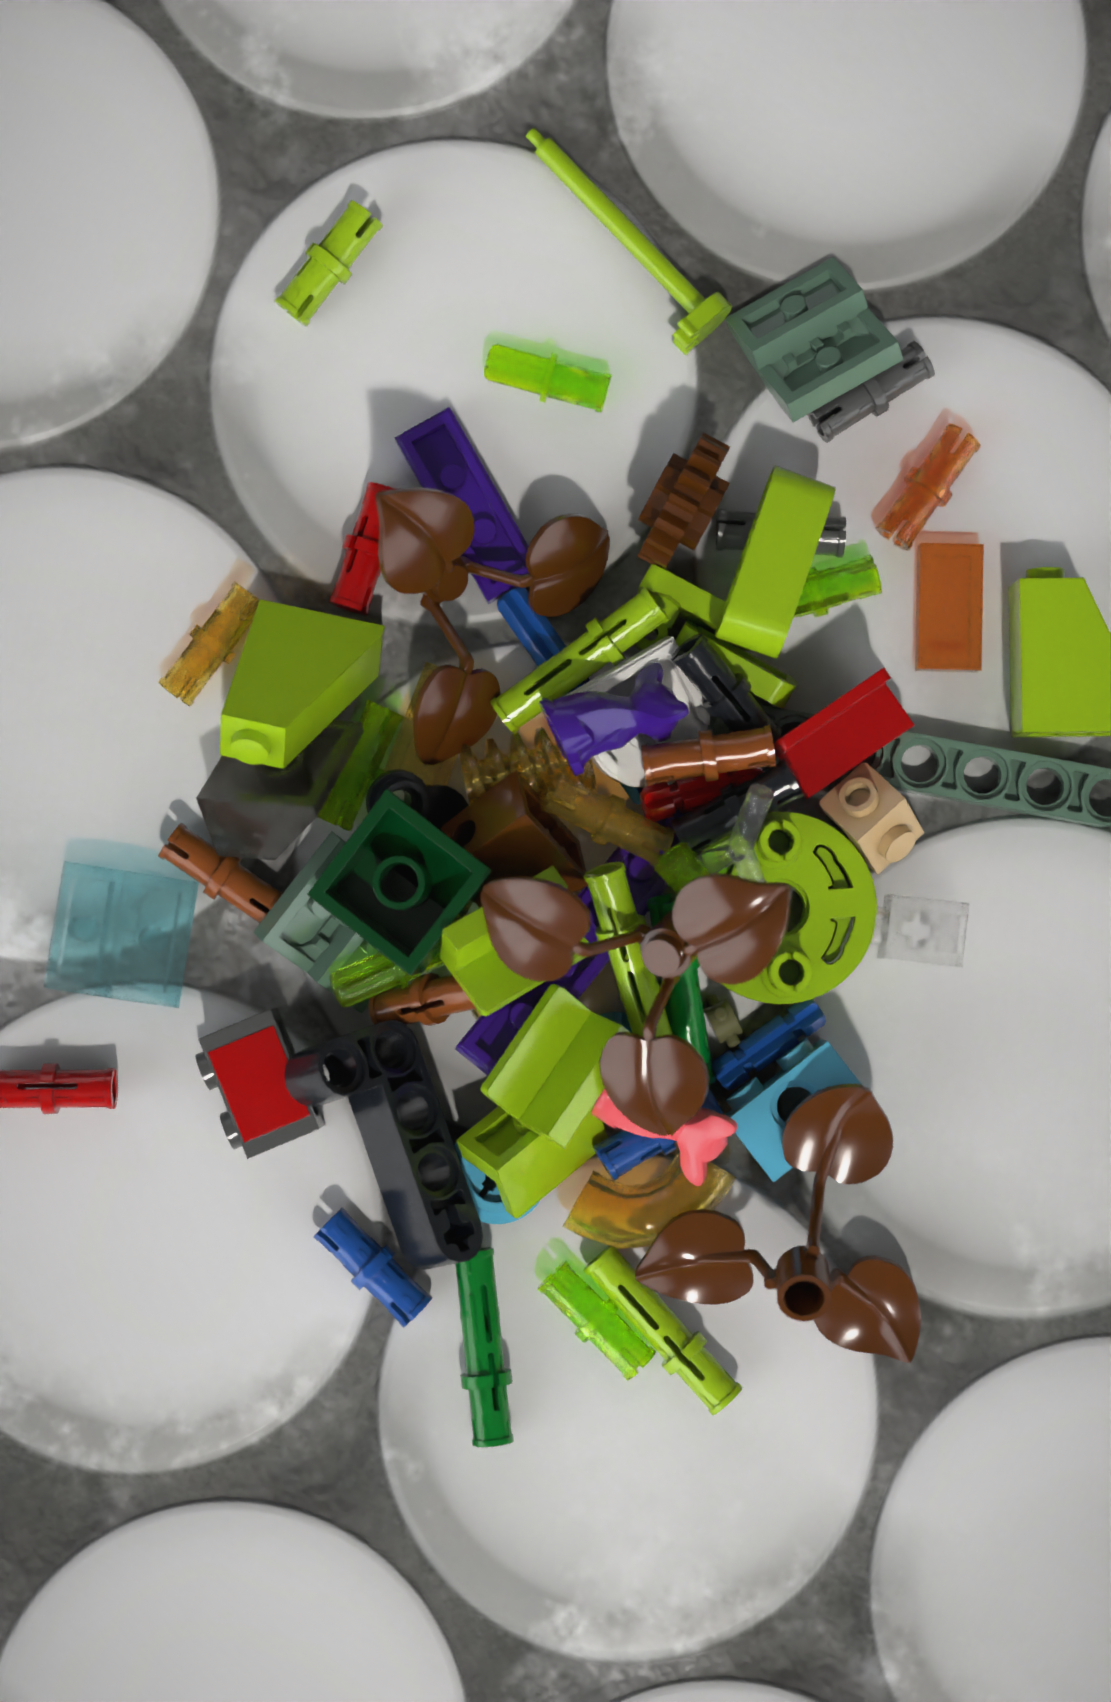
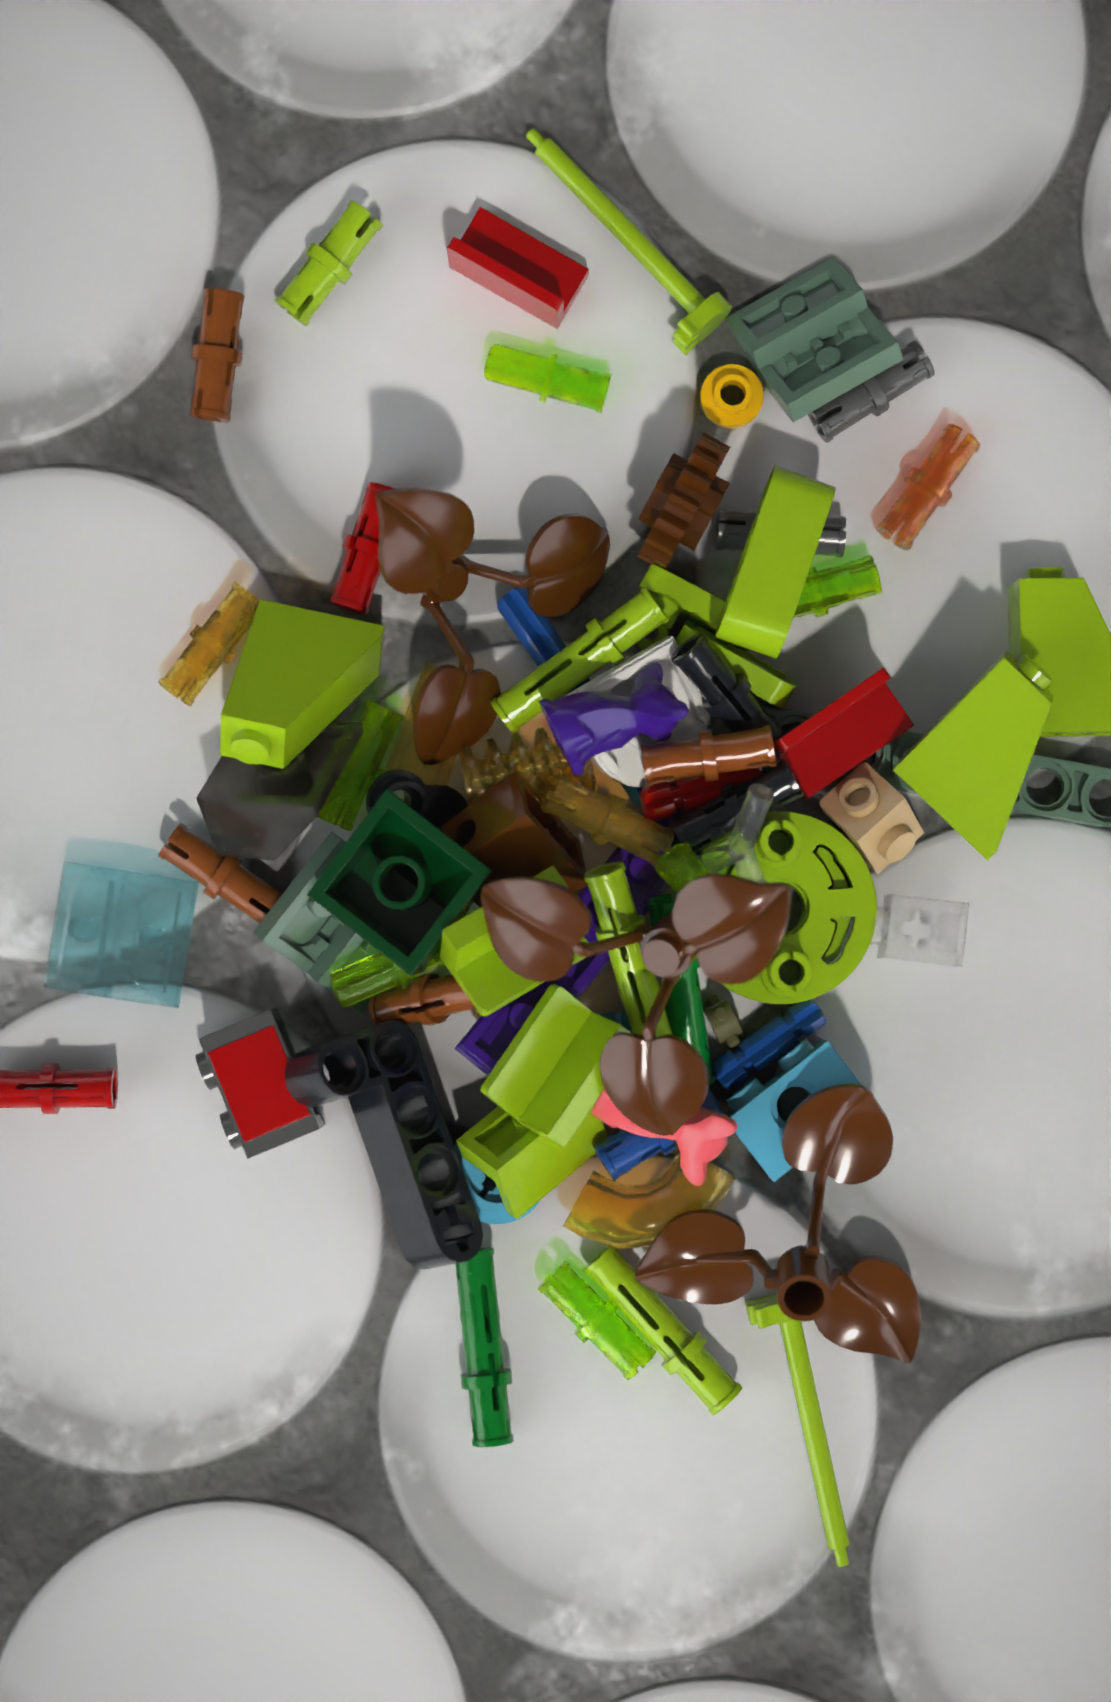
(217, 355): none -> dark orange pin
(373, 1267): blue pin -> none
(447, 462): dark purple tile -> none
(517, 267): none -> red panel
(731, 415): none -> yellow plate
(765, 1313): none -> lime piece
(949, 607): clear orange tile -> none
(981, 750): none -> lime slope

